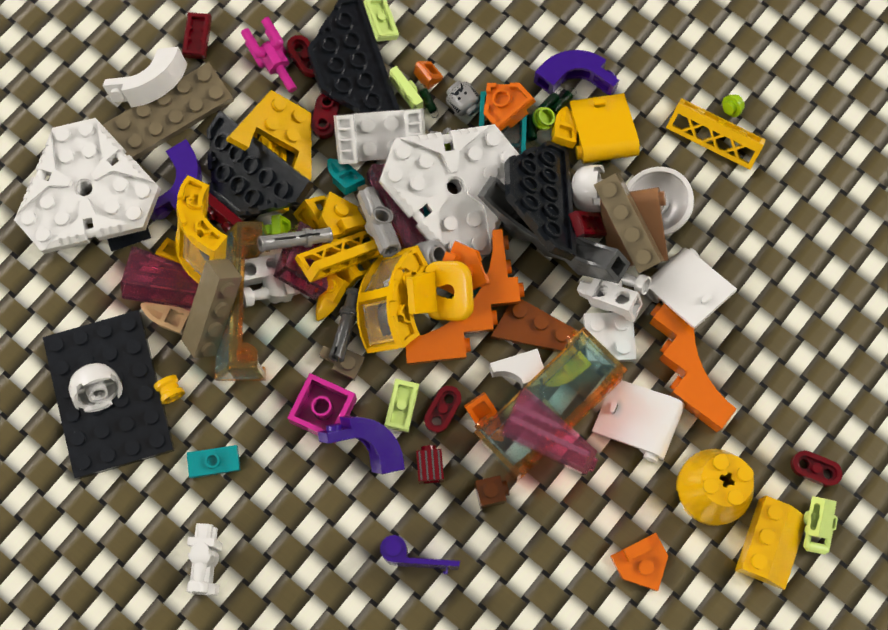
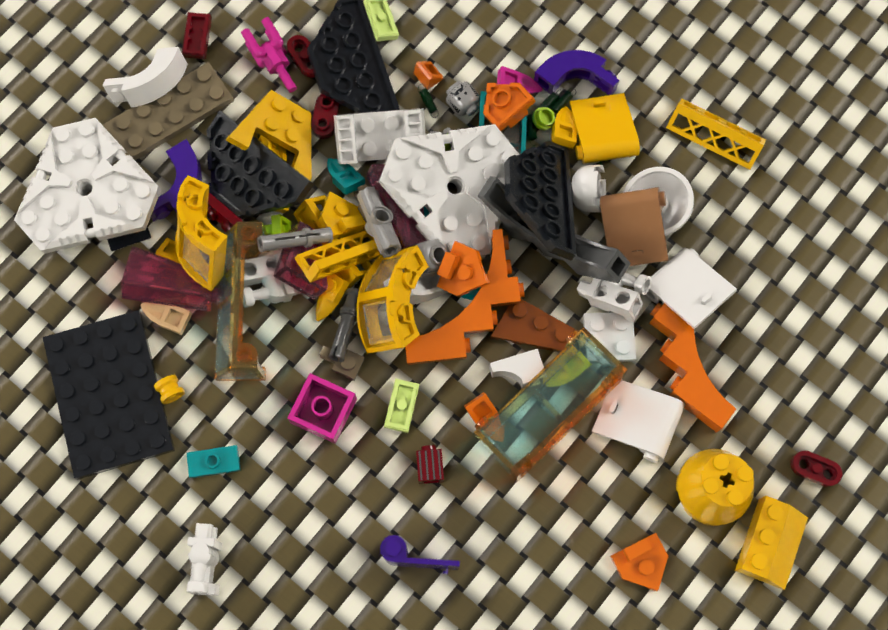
(94, 387): white cylinder -> none
(211, 307): dark tan brick -> none
(380, 442): dark purple arch -> none
(406, 88): yellowish green plate -> none
(424, 297): yellow piece -> none
(441, 409): dark red plate -> none
(491, 491): reddish brown brick -> none
(507, 76): none -> dark pink plate
(546, 434): clear pink slope -> none
(588, 224): dark red plate -> none
(628, 222): dark tan brick -> none
(733, 105): lime plate -> none
(820, 523): yellowish green piece -> none

